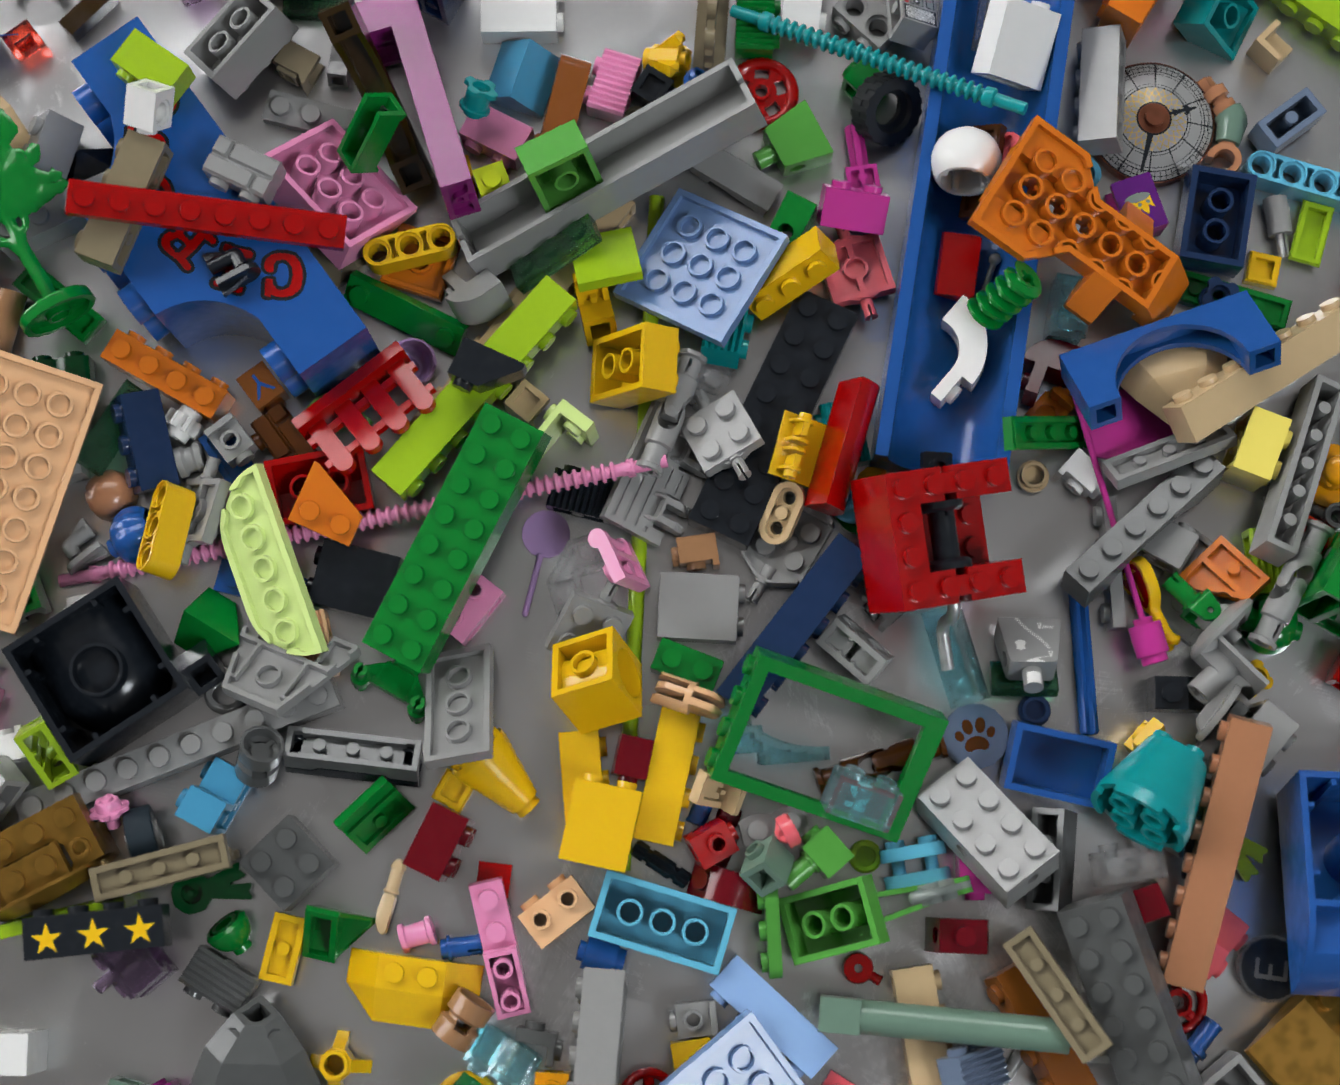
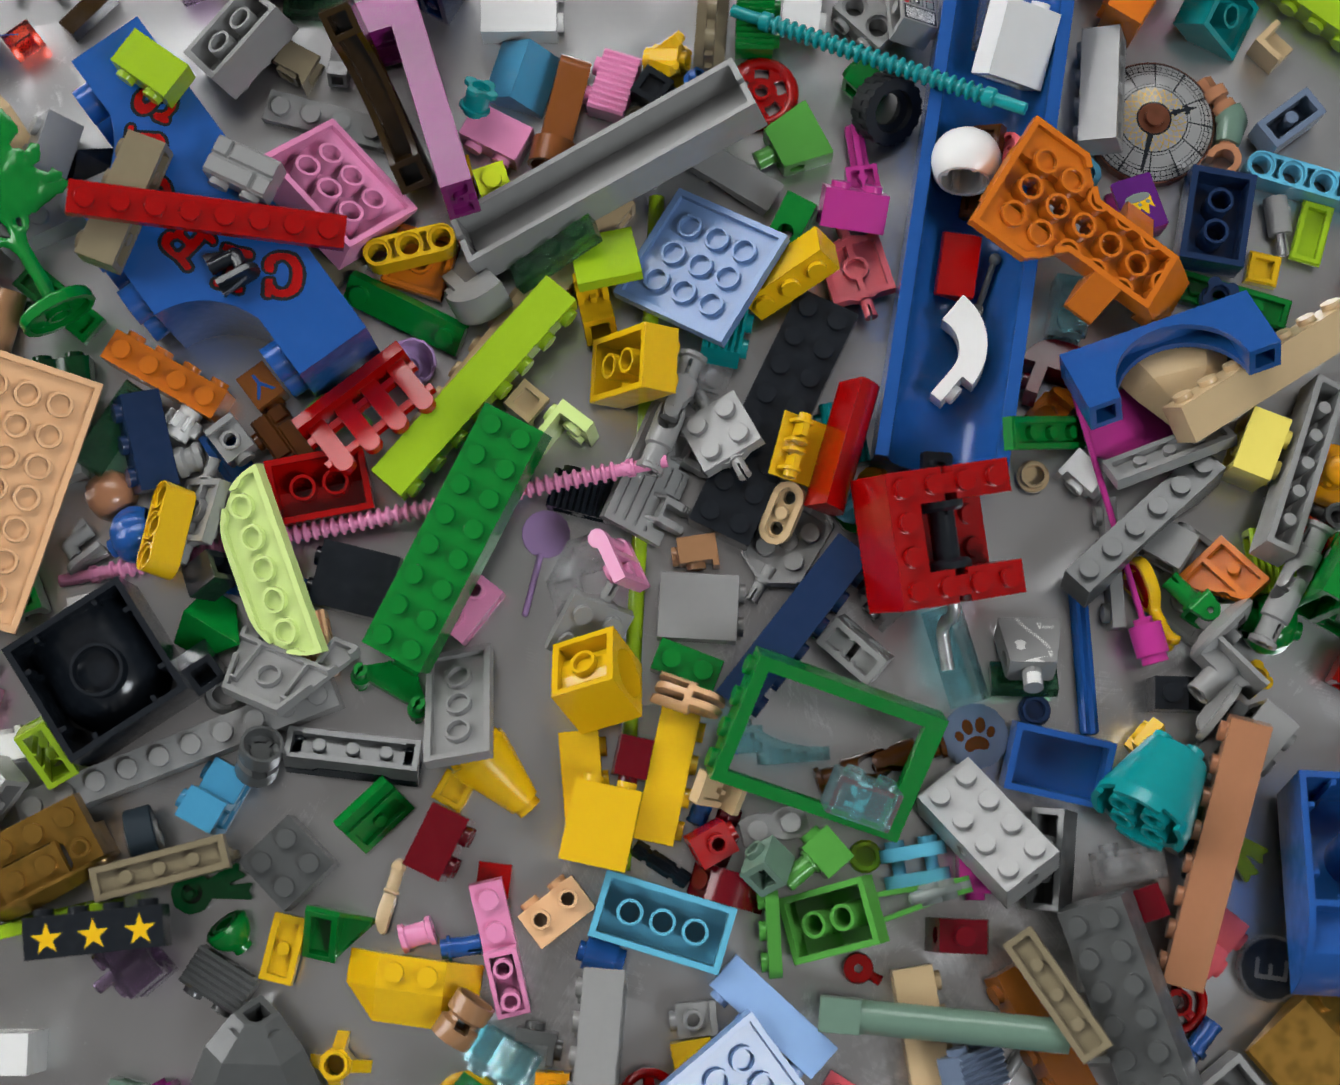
(108, 810): bright pink plant -> none
(148, 106): white brick -> none
(208, 575): none -> black brick
(325, 508): orange wing -> none
(370, 132): green window -> none
(483, 368): black slope -> none
(559, 165): bright green brick -> none
(786, 831): coral tile -> none
(1005, 296): green piece -> none

